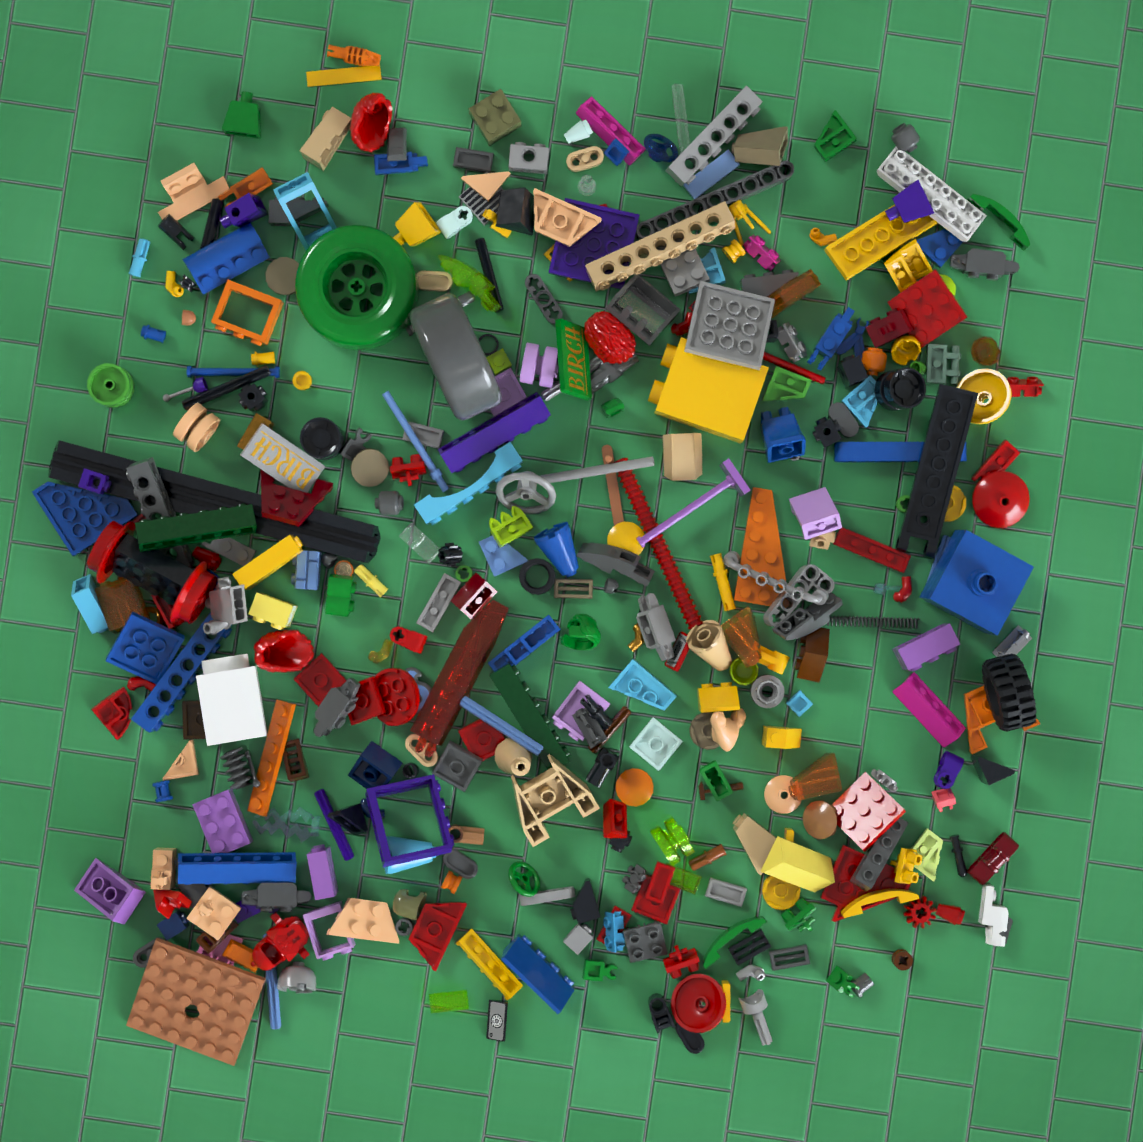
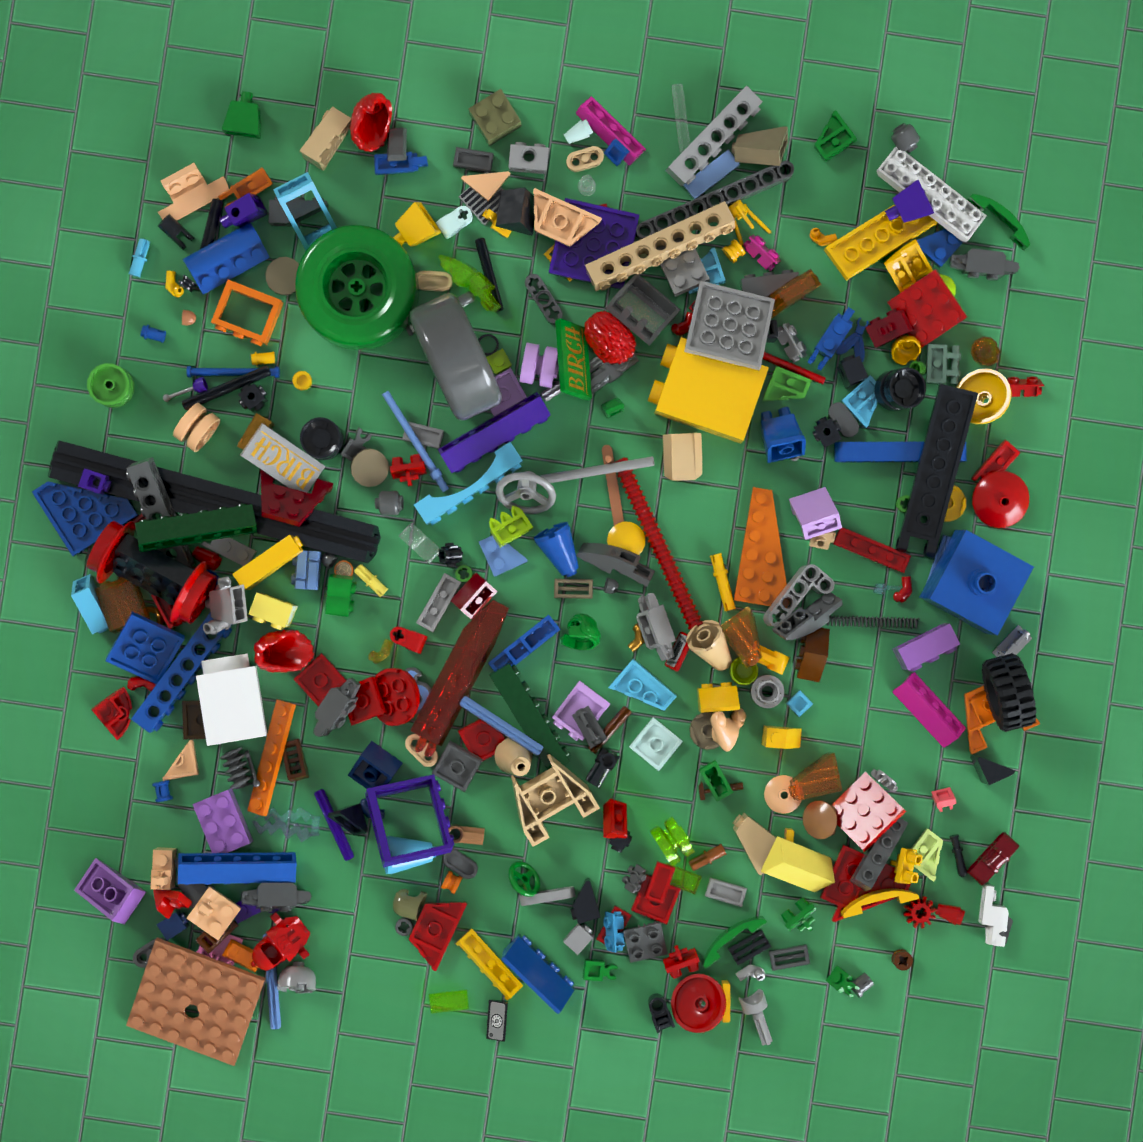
(318, 913): lavender window -> none
(322, 872): medium lavender brick -> none
(343, 75): yellow sticker -> none
(355, 55): orange hinge -> none
(365, 921): light nougat wing -> none
(407, 771): black hinge -> none
(522, 576): black tyre -> none
(596, 711): black pin -> none
(634, 787): orange dish -> none
(658, 150): clear blue piece -> none
(693, 1041): black tile -> none
(732, 477): medium lavender tile -> none
(732, 559): light grey bar -> none
(780, 893): yellow tile -> none
(874, 360): orange head -> none
(949, 768): dark purple piece -> none

